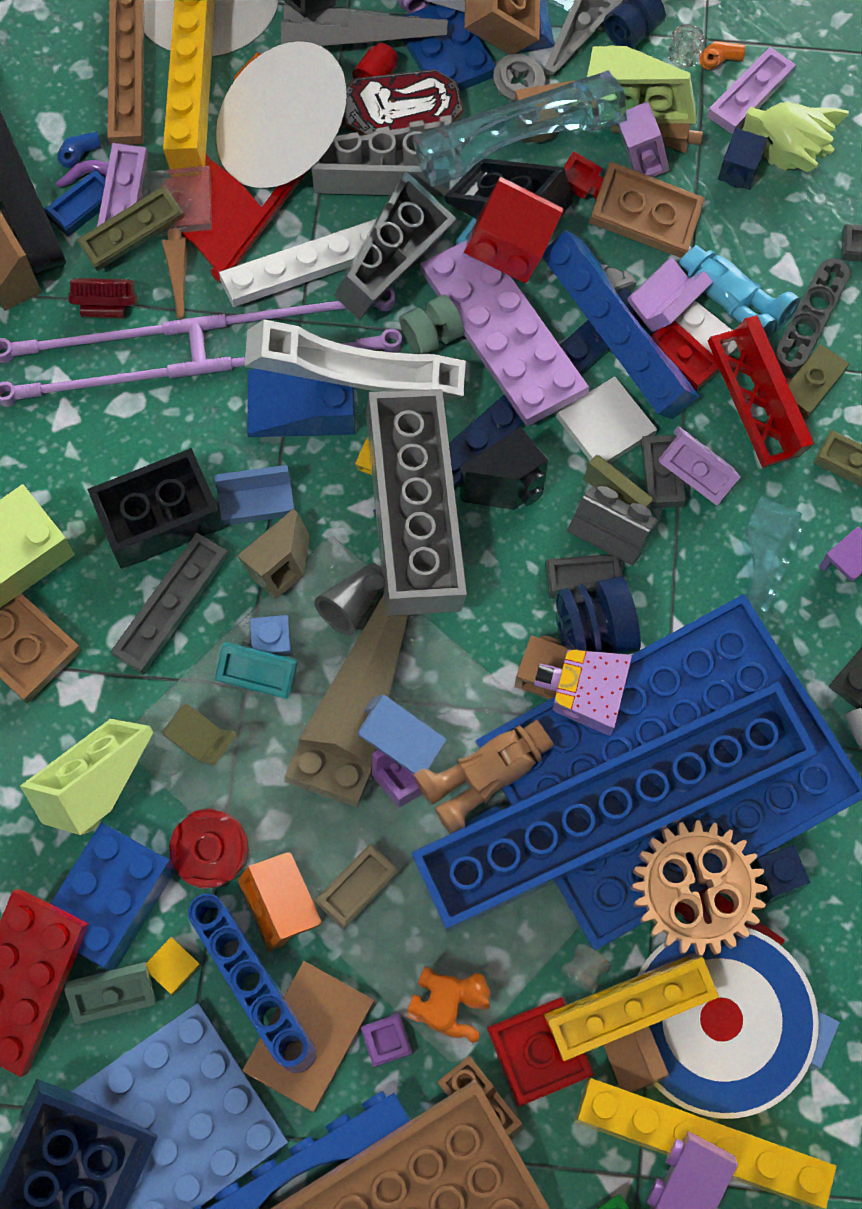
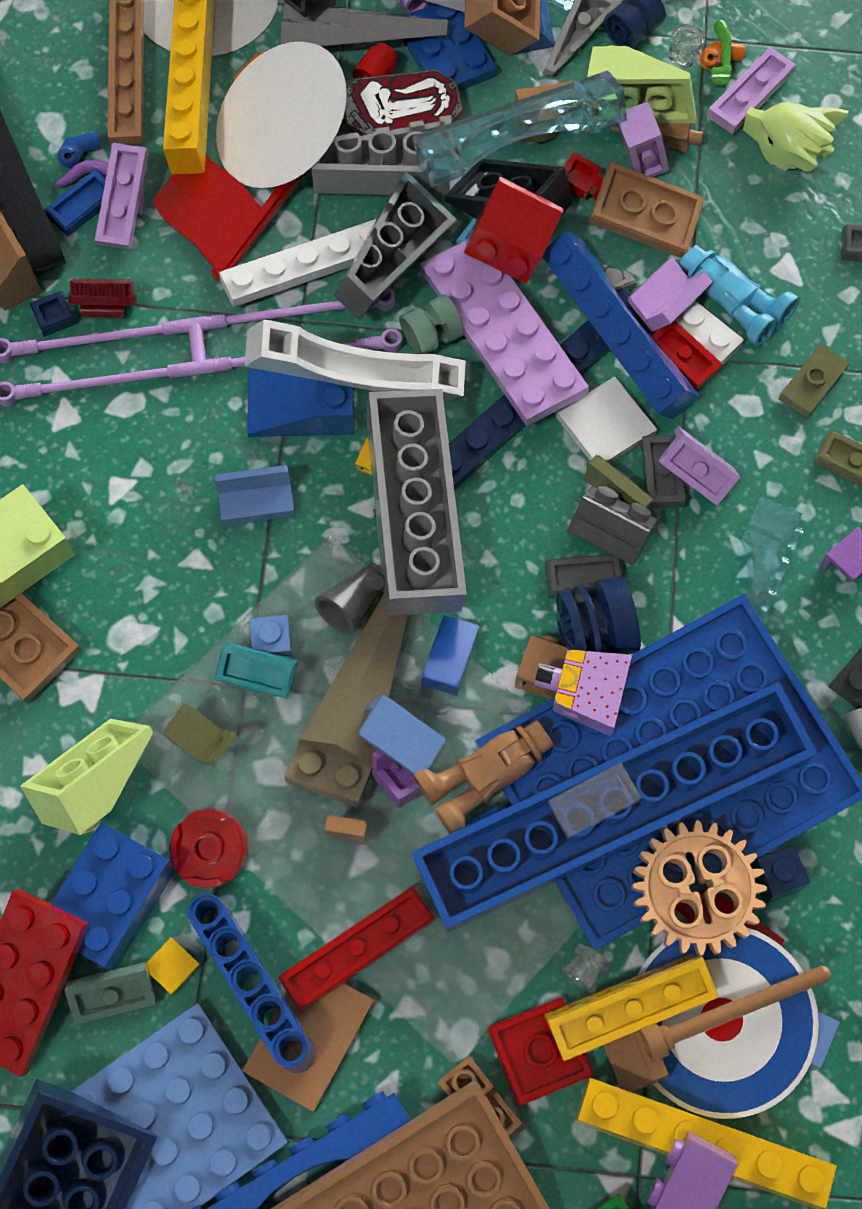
(52, 313): none -> dark blue tile
(131, 228): olive tile -> none
(155, 508): black brick -> none
(169, 603): dark grey plate -> none
(176, 257): medium nougat piece -> none
(190, 190): clear tile -> none
(278, 555): dark tan slope -> none
(278, 900): orange panel -> none
(346, 830): none -> medium nougat tile
(356, 886): dark tan tile -> none
(356, 949): none -> red tile
(386, 1040): medium lavender tile -> none
(443, 1004): orange animal -> none
(449, 655): none -> blue slope
(505, 473): black slope -> none
(519, 66): light grey gear -> none
(594, 800): none -> clear tile
(662, 1039): none -> medium nougat piece
(723, 74): none -> bright green piece
(742, 158): dark blue brick -> none
(771, 387): red fence -> none
(813, 317): dark grey beam -> none

